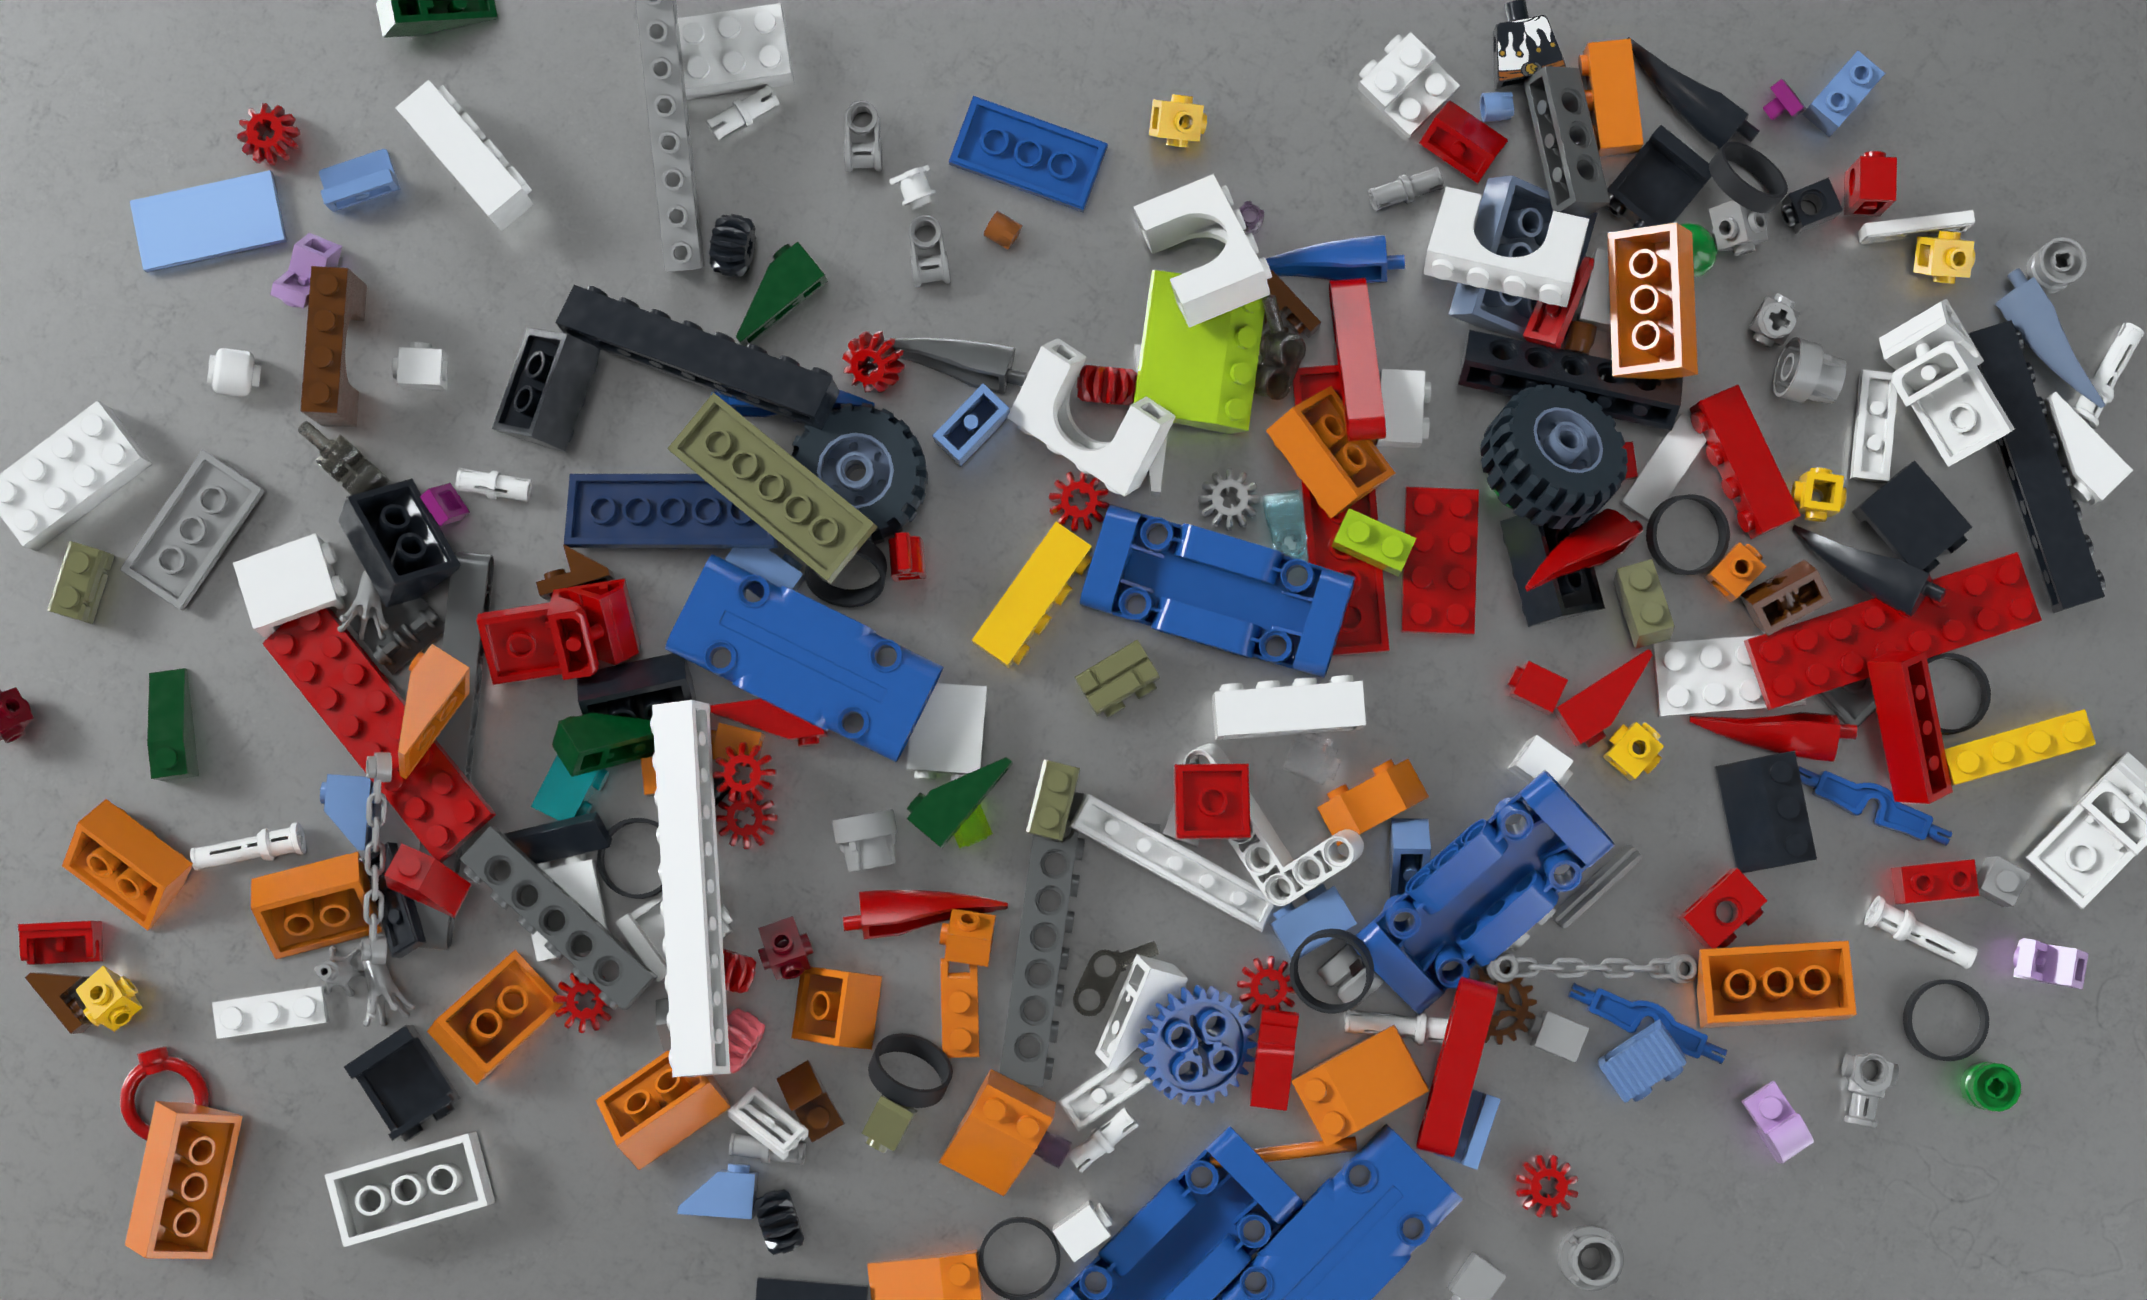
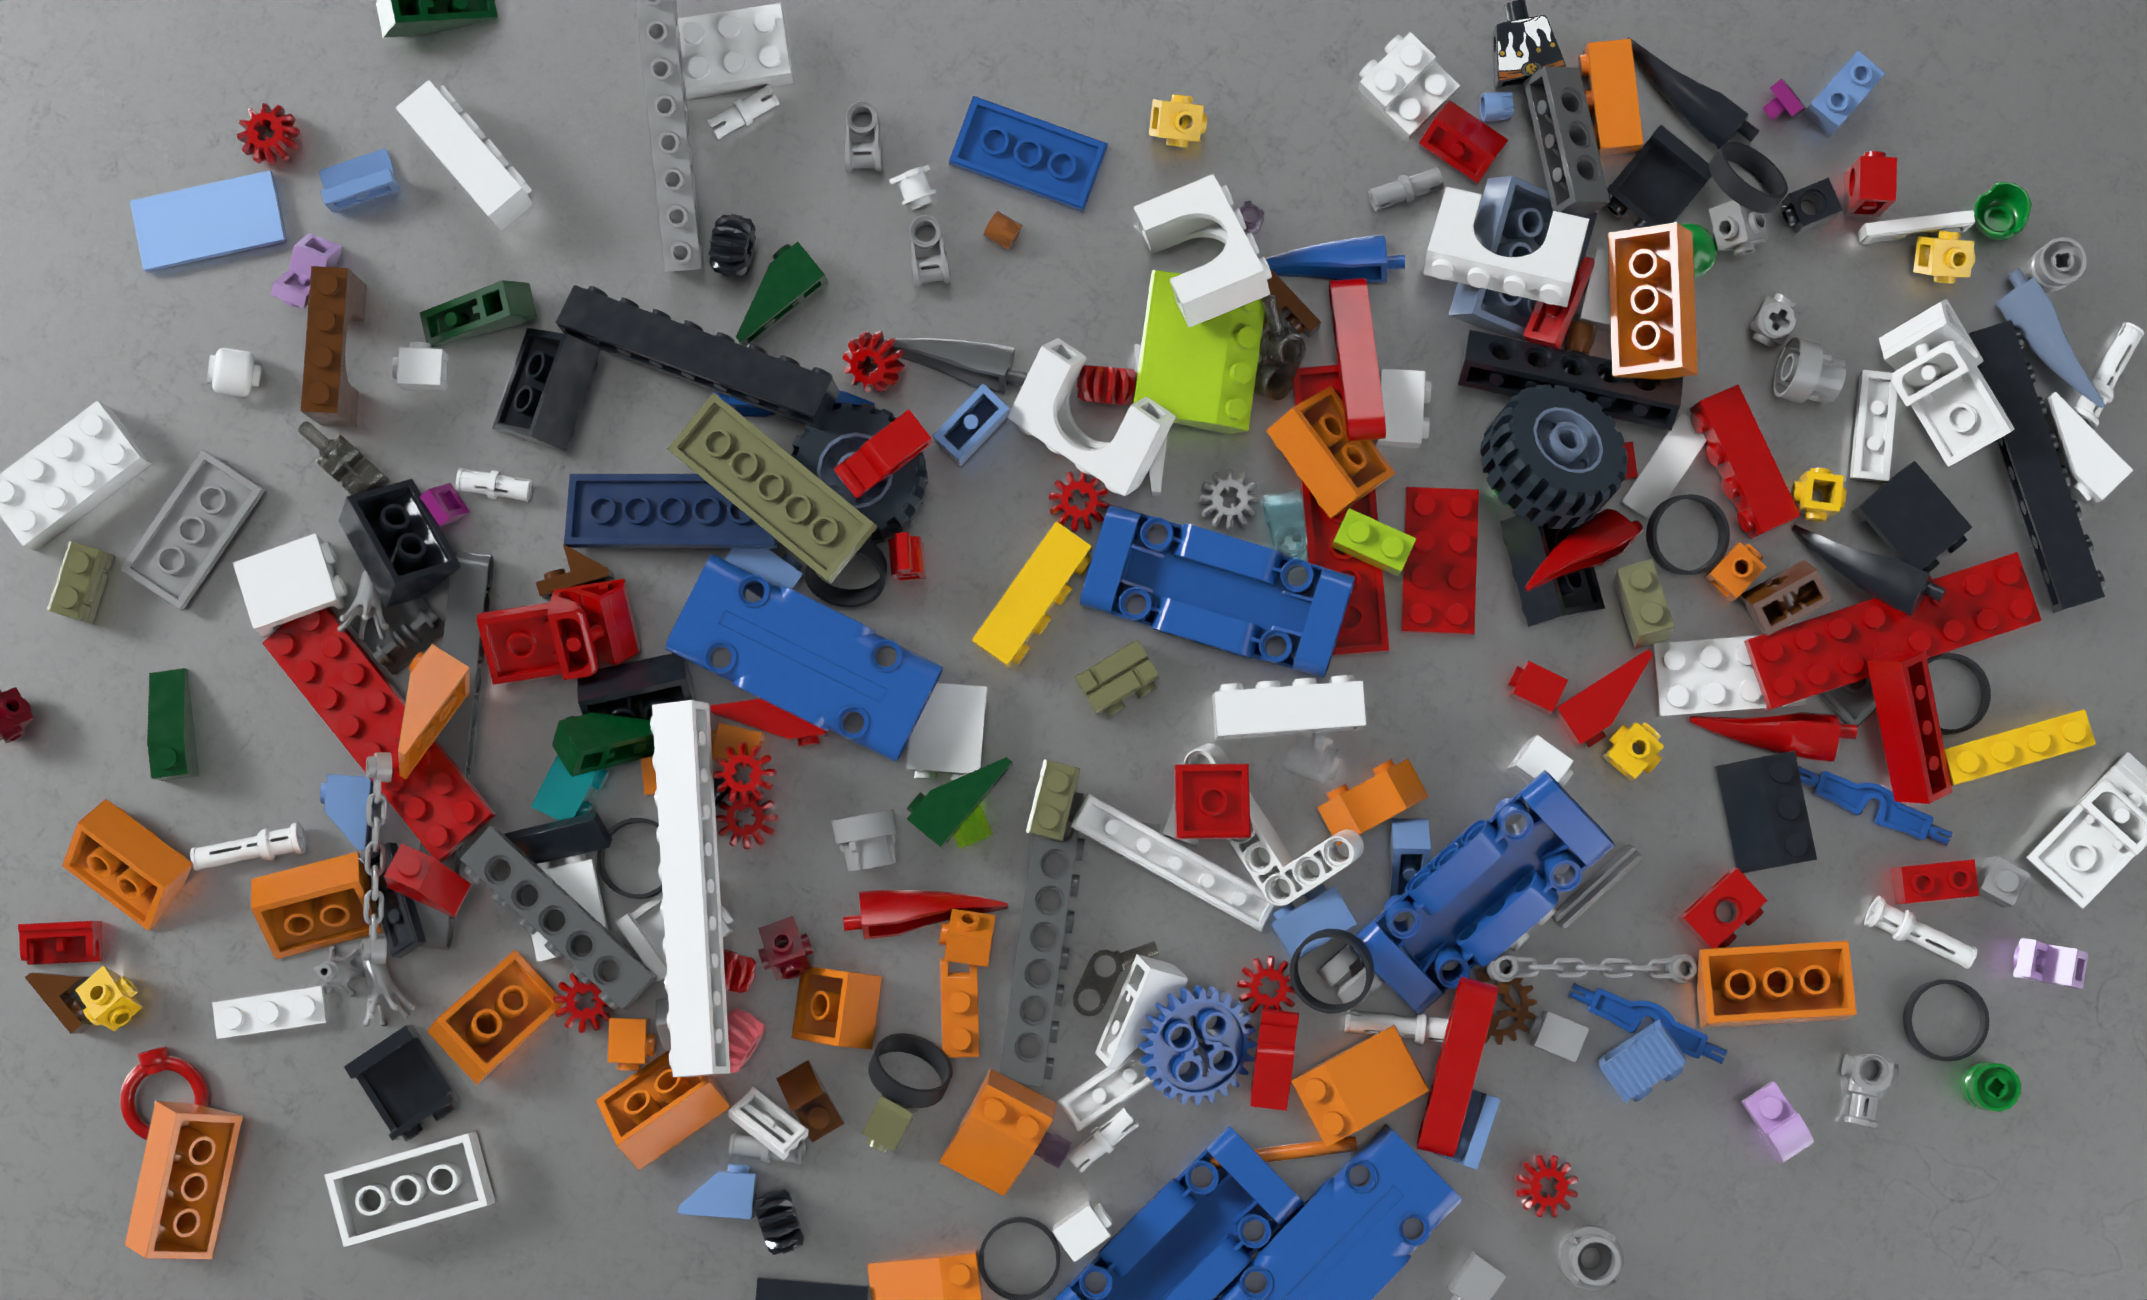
(479, 313): none -> dark green slope
(630, 1042): none -> orange brick
(884, 454): none -> red piece
(2002, 211): none -> green hair

